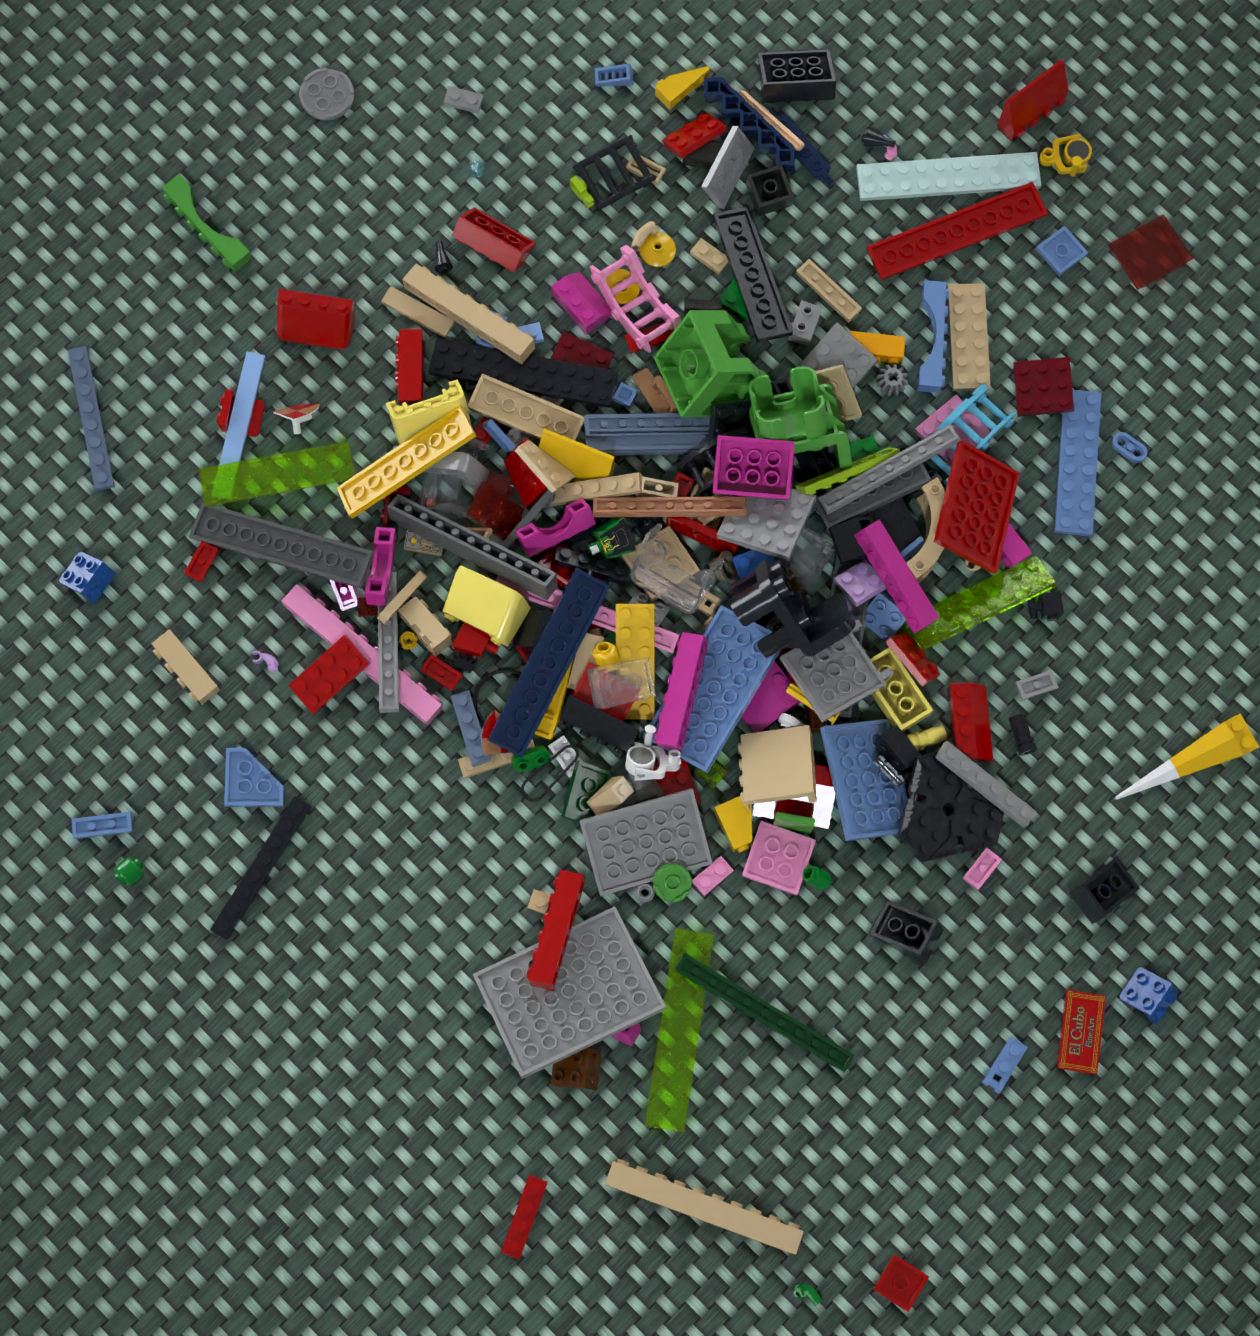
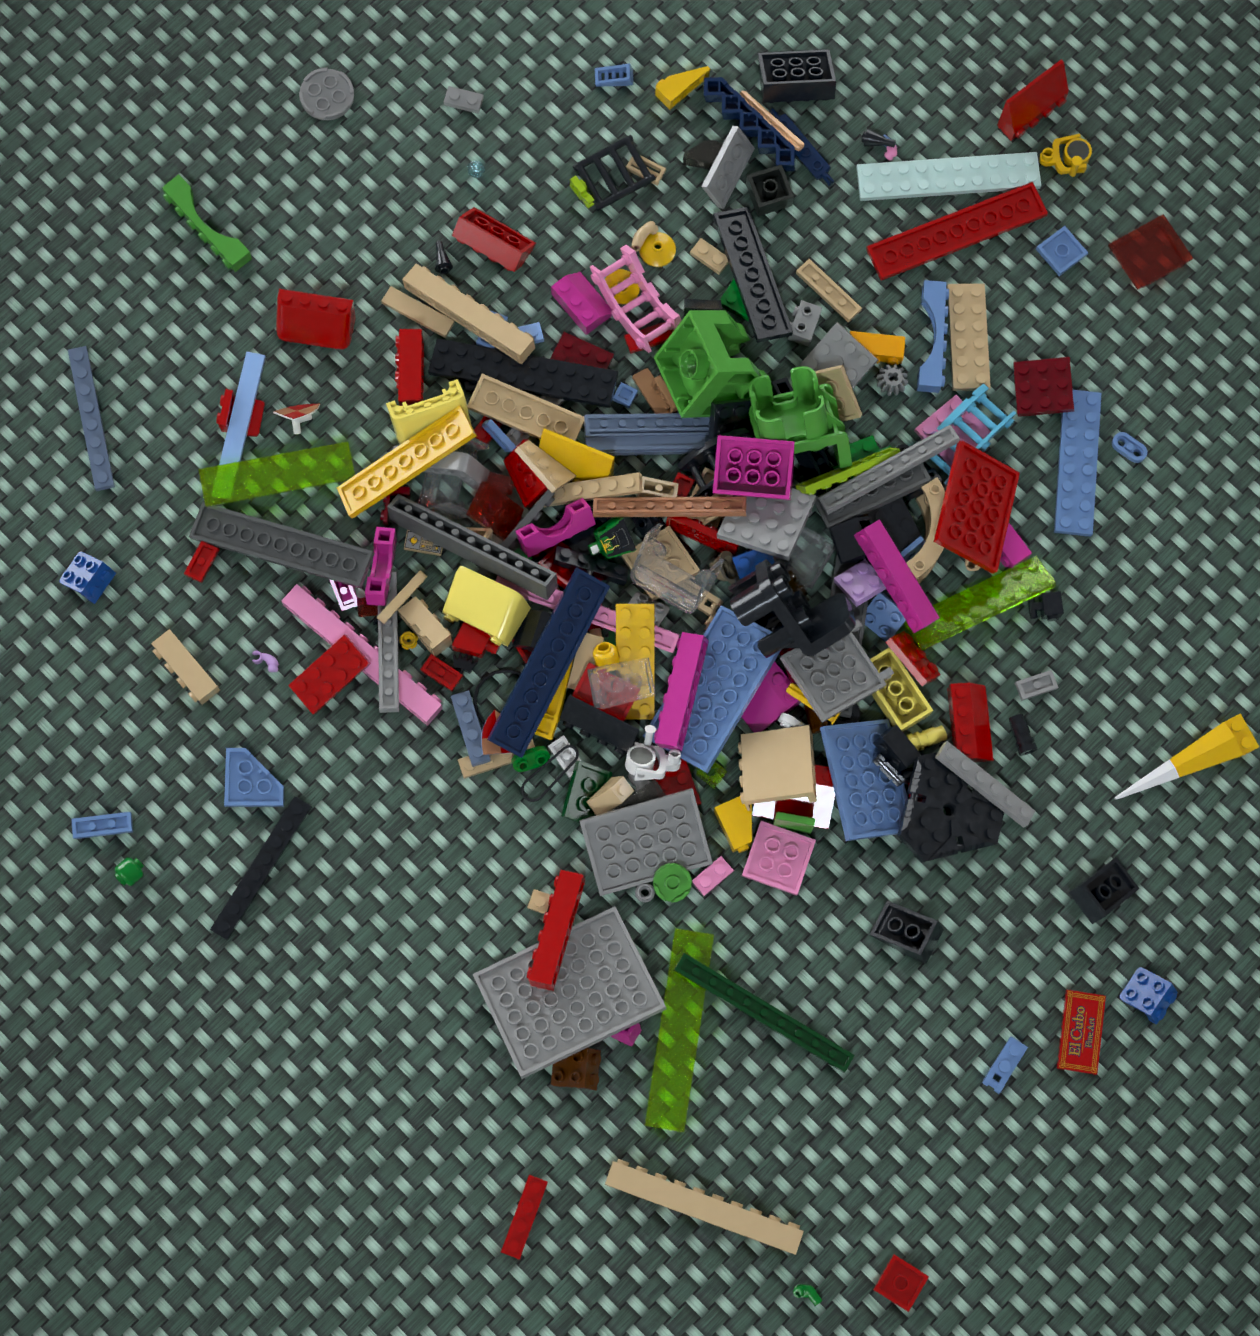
(694, 135): red plate -> none
(816, 877): green brick -> none
(982, 868): bright pink plate -> none

